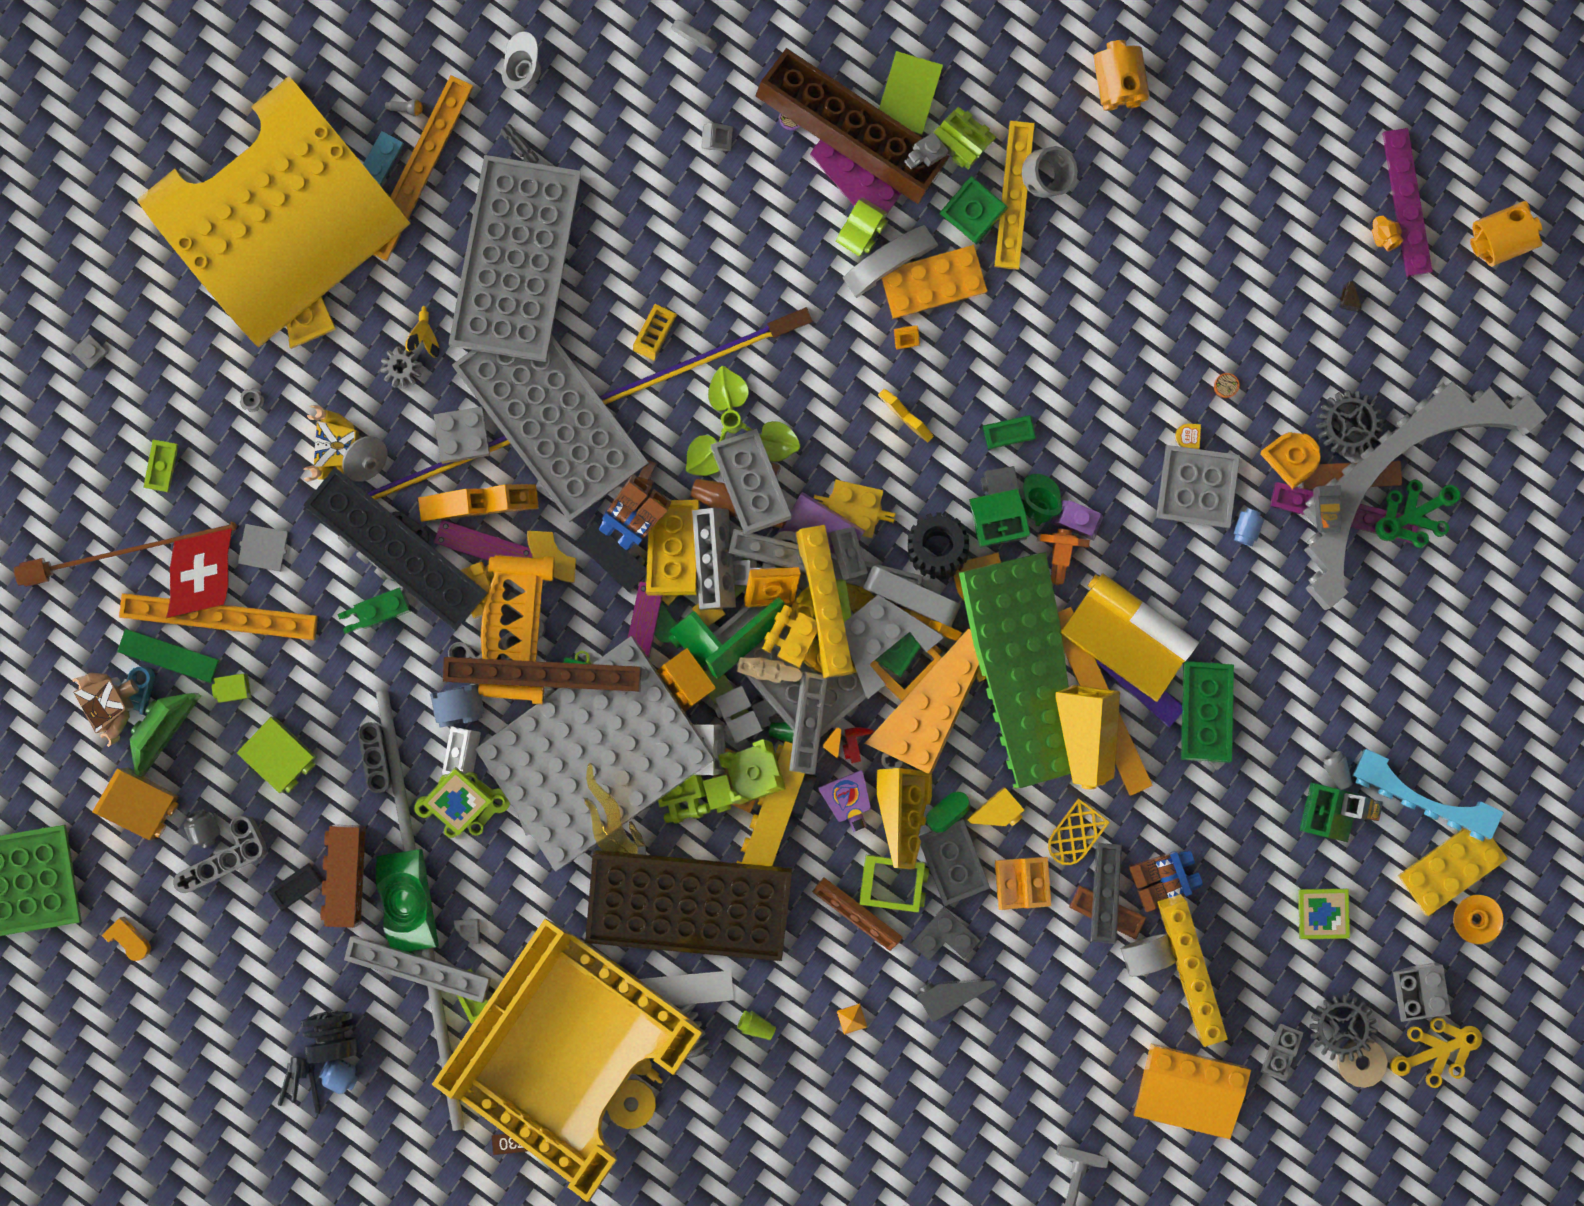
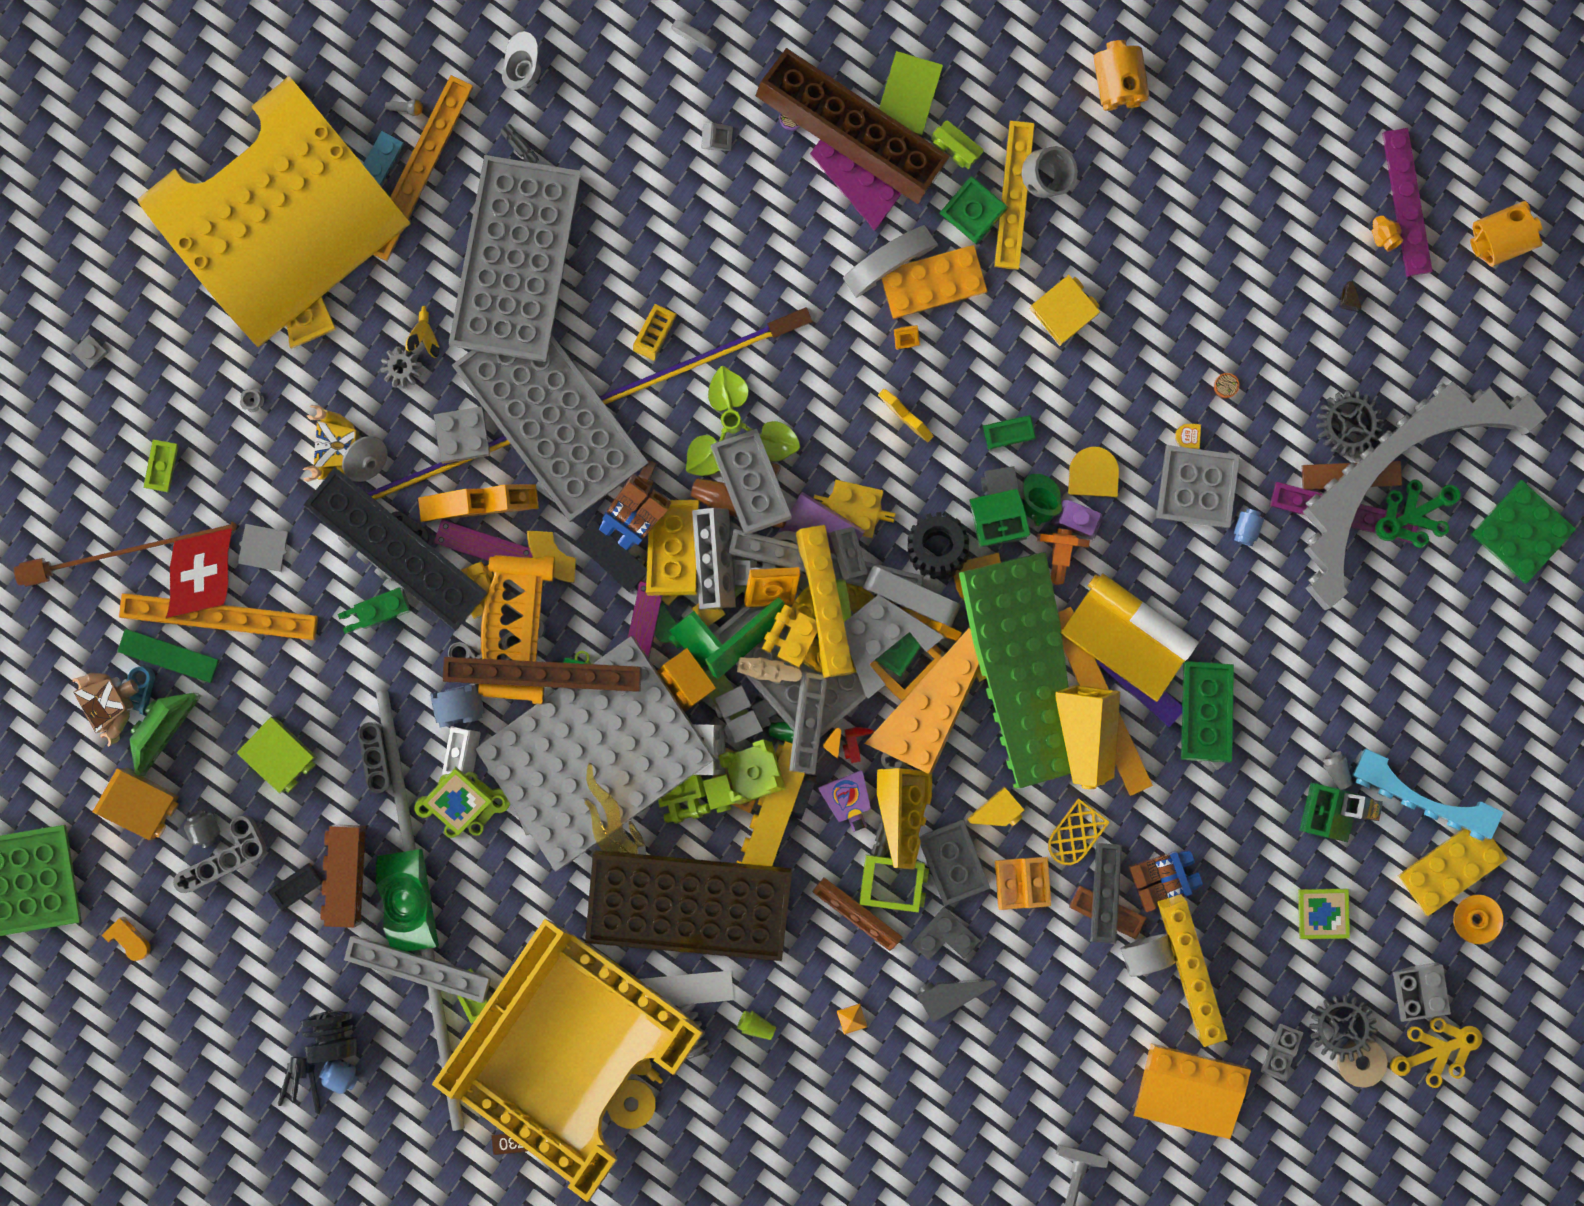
(231, 688): lime brick -> none
(468, 930): light grey tile -> none
(862, 227): lime brick -> none
(881, 840): none -> dark grey axle
(927, 150): light grey plate -> none
(948, 812): green tile -> none
(968, 131): lime plate -> none
(1065, 309): none -> yellow piece
(1093, 473): none -> yellow tile
(1293, 457): light orange tile -> none
(1328, 508): dark grey leg -> none
(1523, 531): none -> green plate

